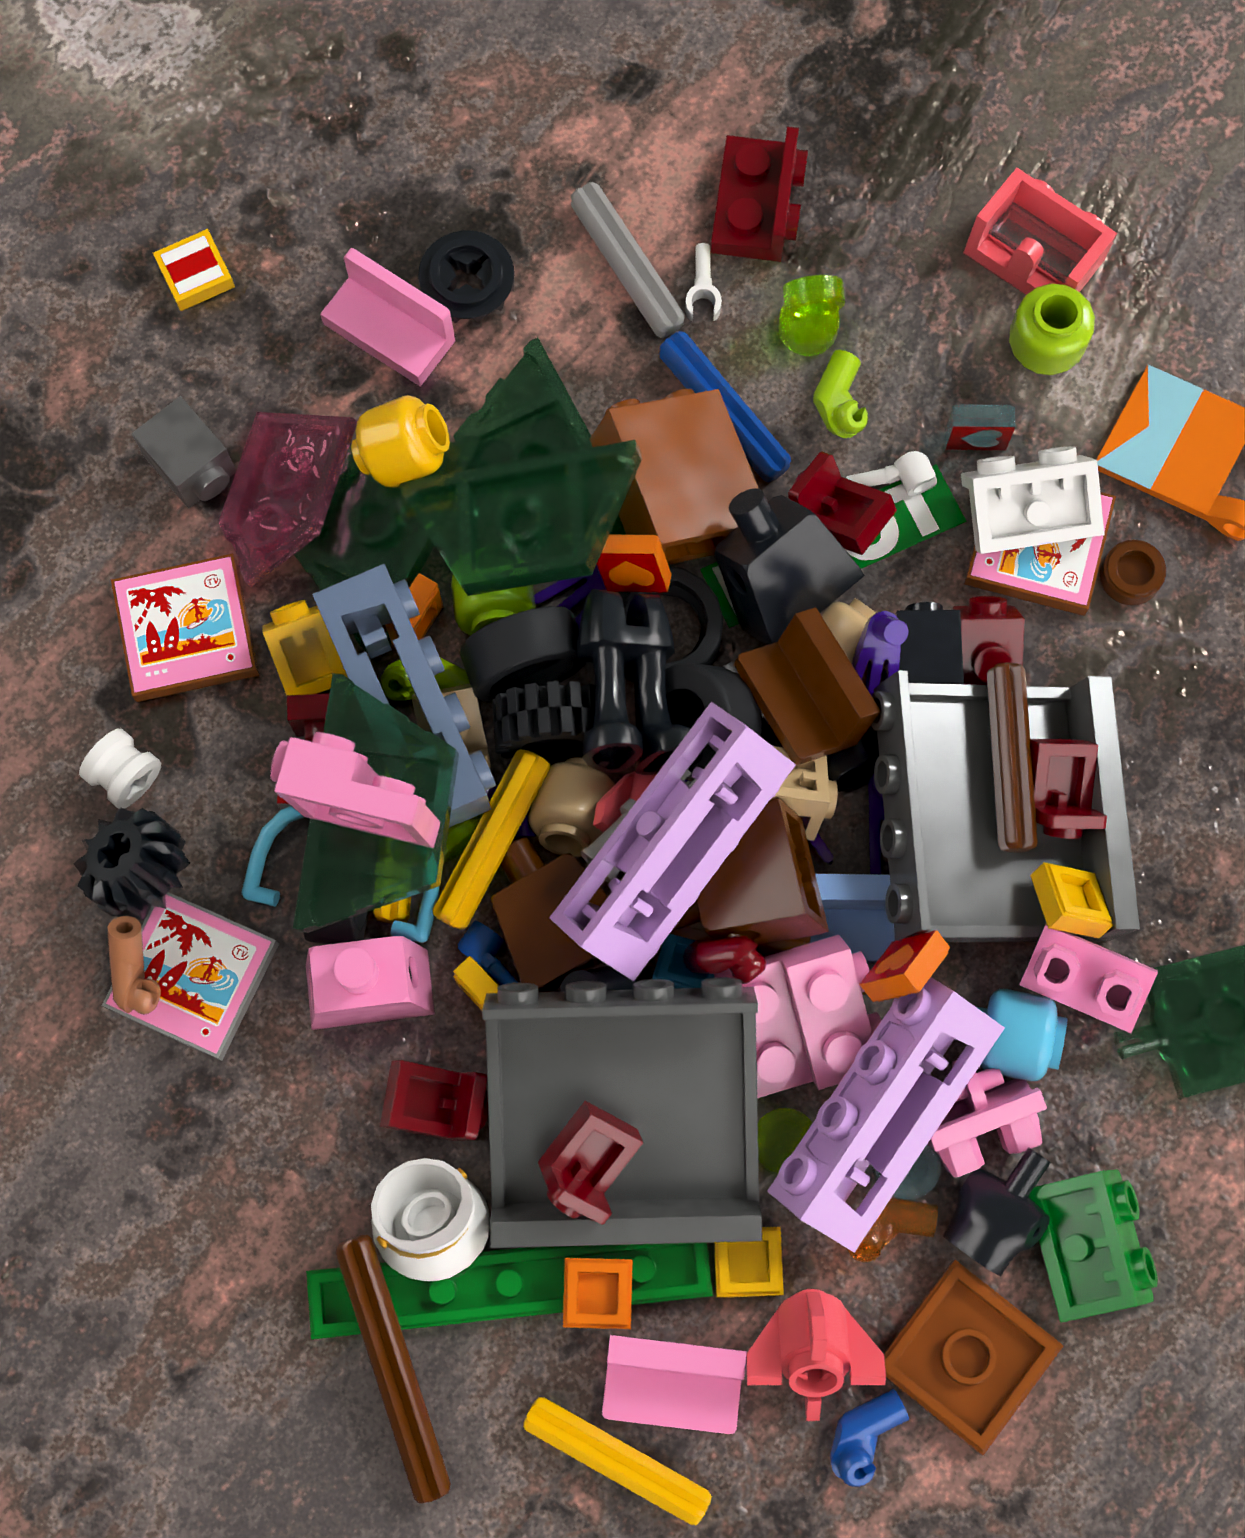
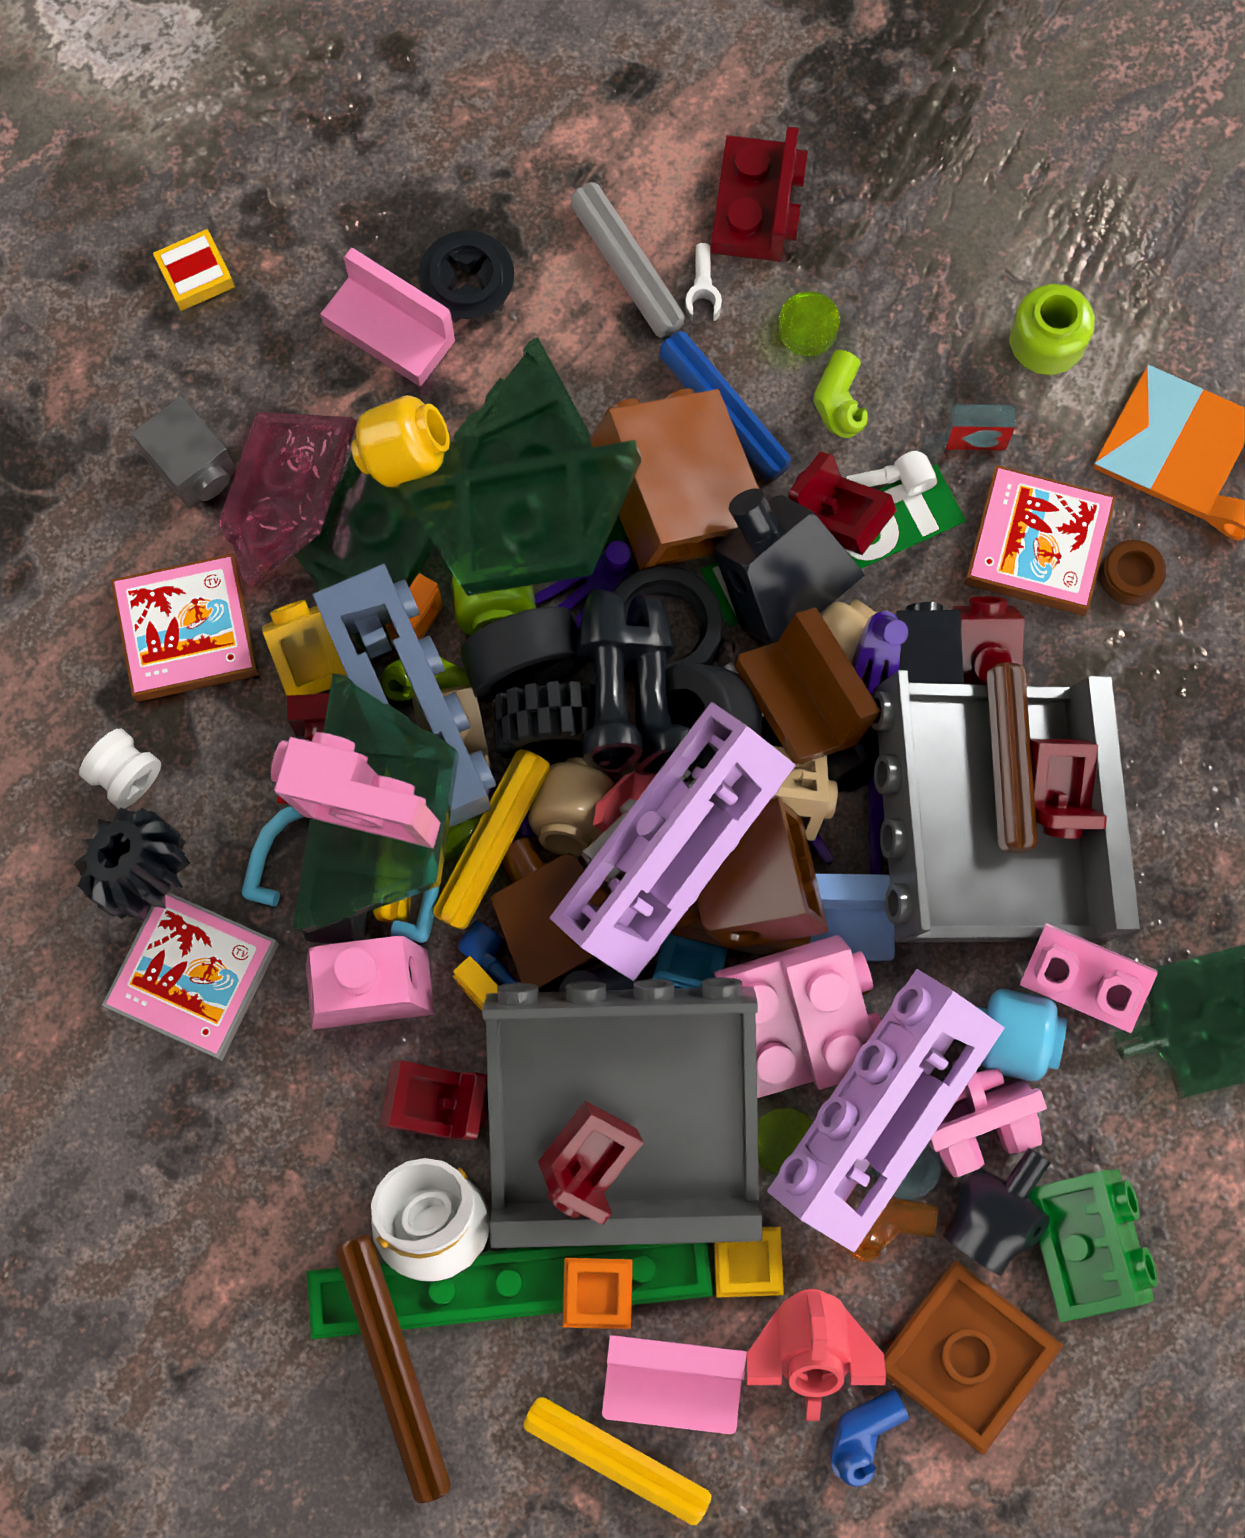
(127, 967): nougat arm -> none
(634, 564): tile -> none
(726, 953): dark red arm -> none
(814, 296): clear neon green tile -> none
(905, 966): orange tile -> none
(1034, 500): white bracket -> none
(1037, 237): coral window -> none
(1071, 900): yellow tile -> none

